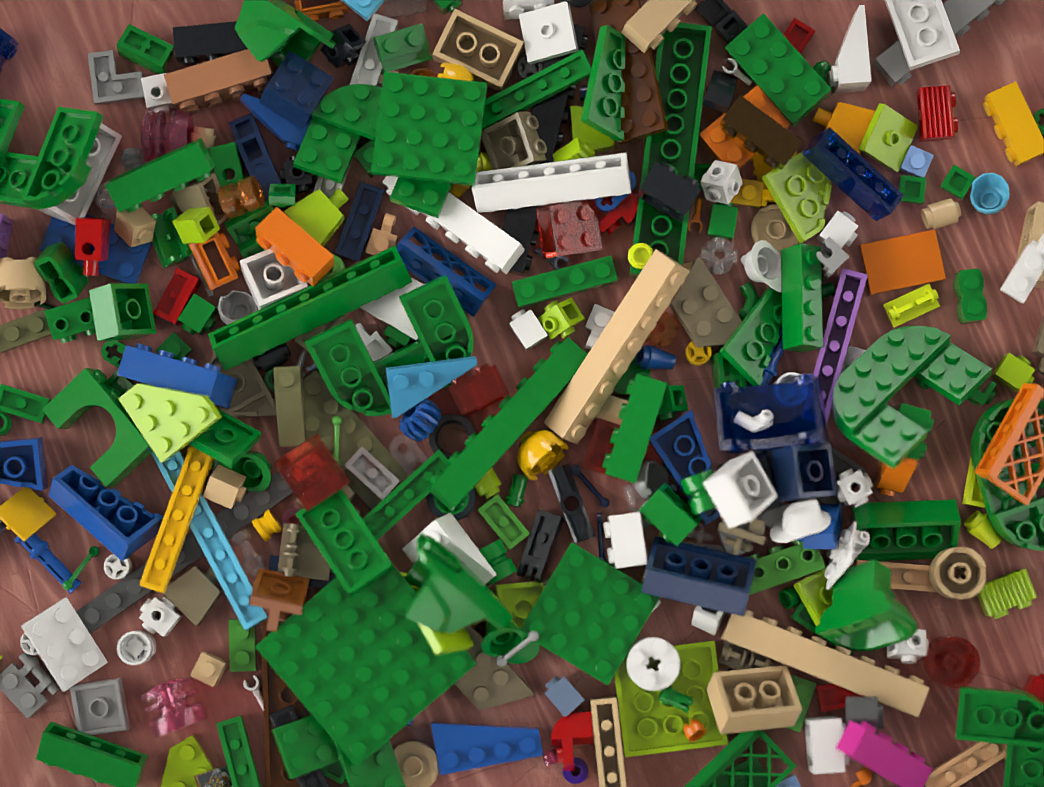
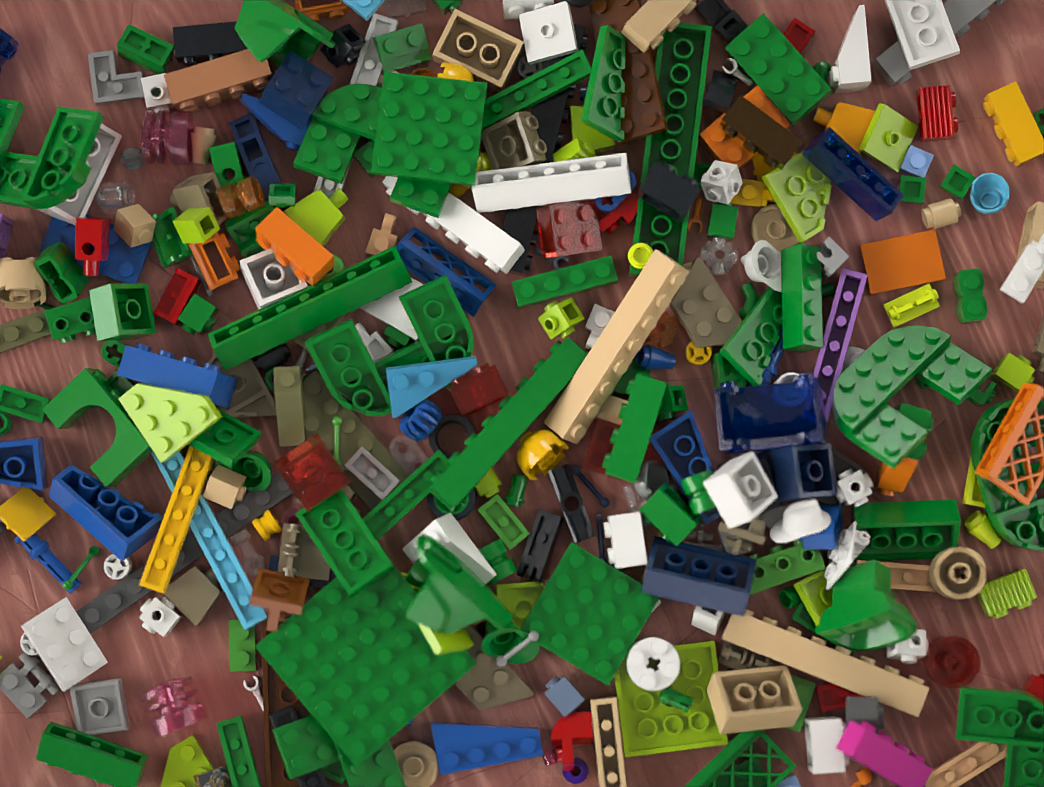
(136, 647): white wheel -> none
(160, 175): green brick -> none
(175, 345): green plate -> none
(209, 668): tan brick -> none
(236, 306): light grey hair -> none
(303, 182): black brick -> none
(359, 222): dark blue plate -> none
(527, 329): white brick -> none
(694, 730): orange hinge -> none
(756, 423): white arm -> none
(840, 229): white brick -> none

